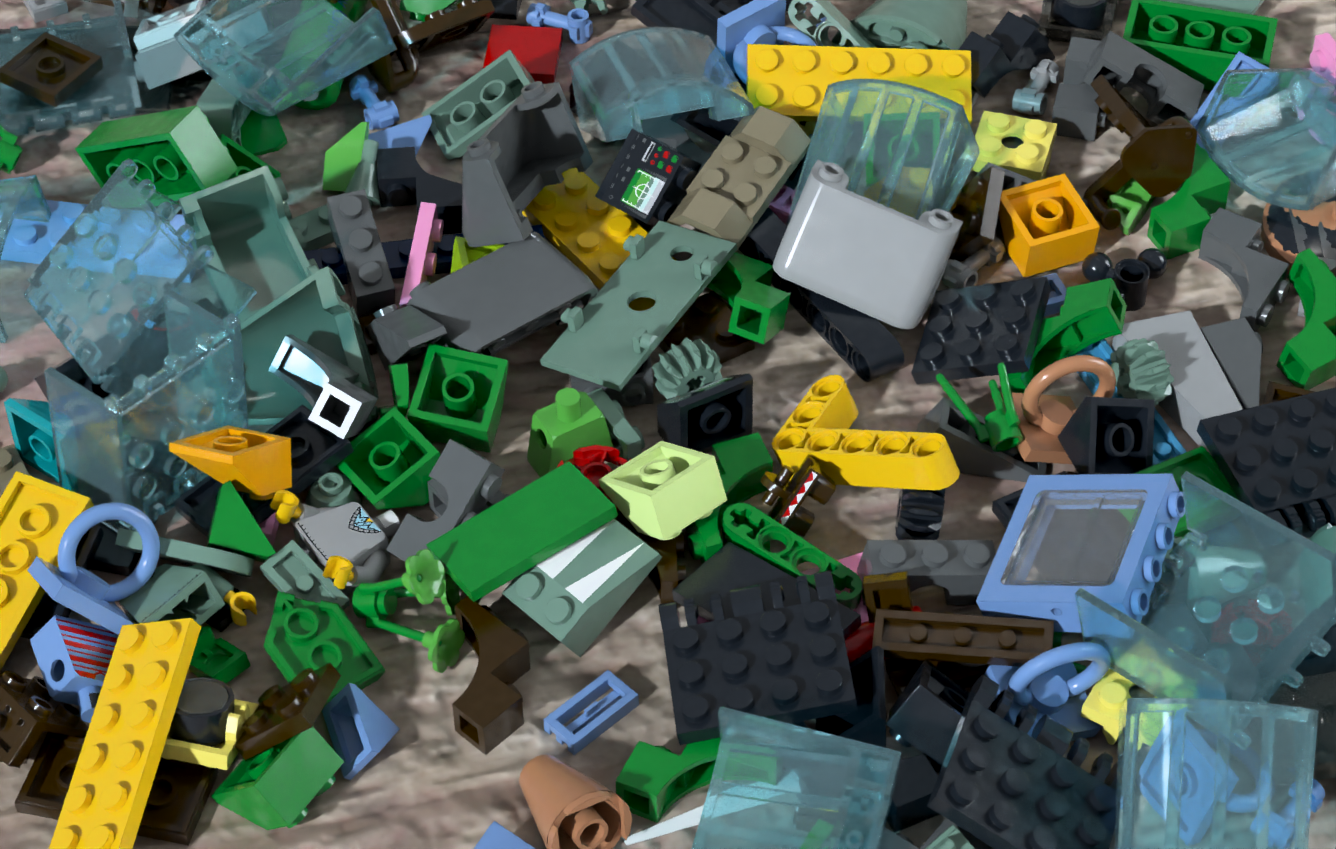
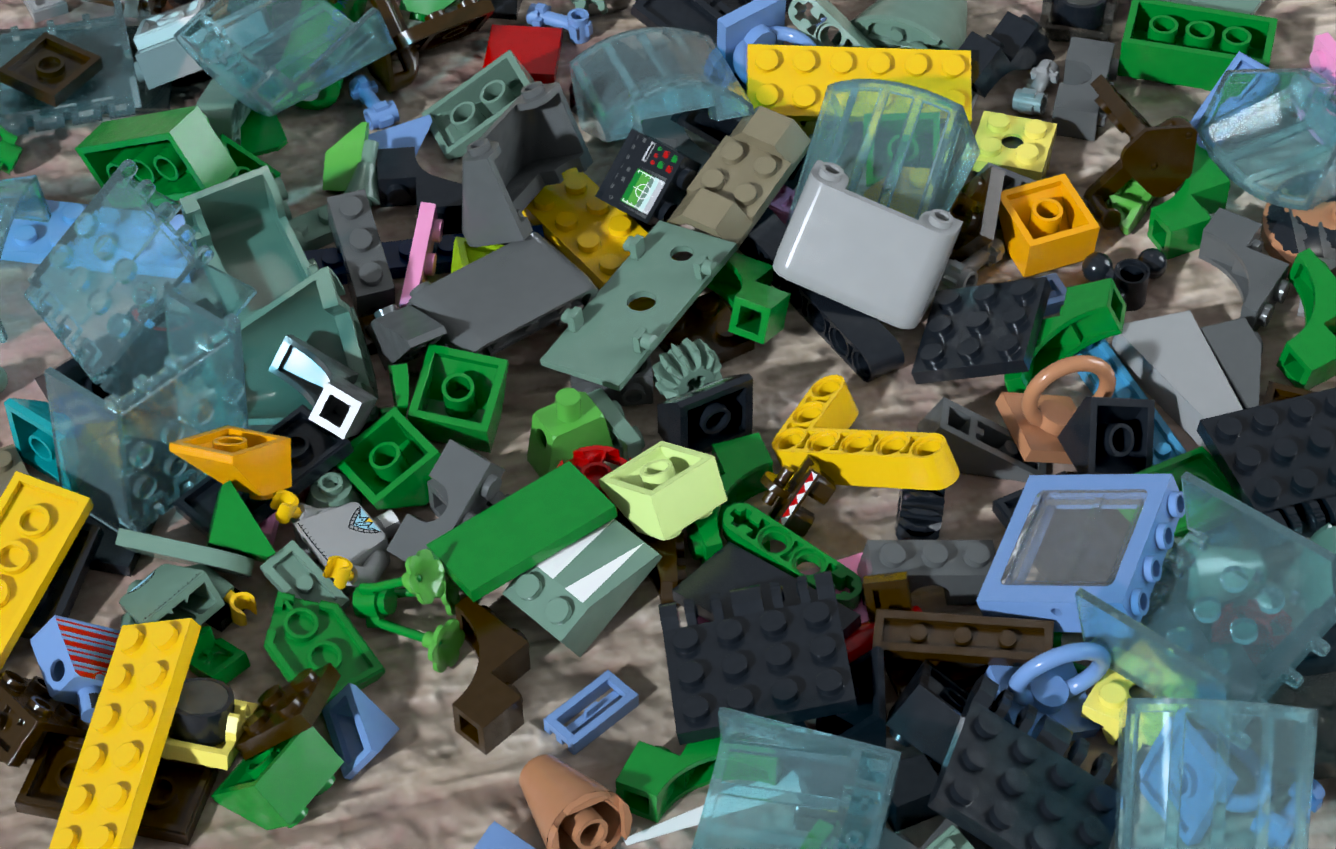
(82, 589): medium blue tile -> none
(1000, 425): green plant -> none
(1141, 371): sand green gear -> none
(1163, 86): dark grey arch -> none

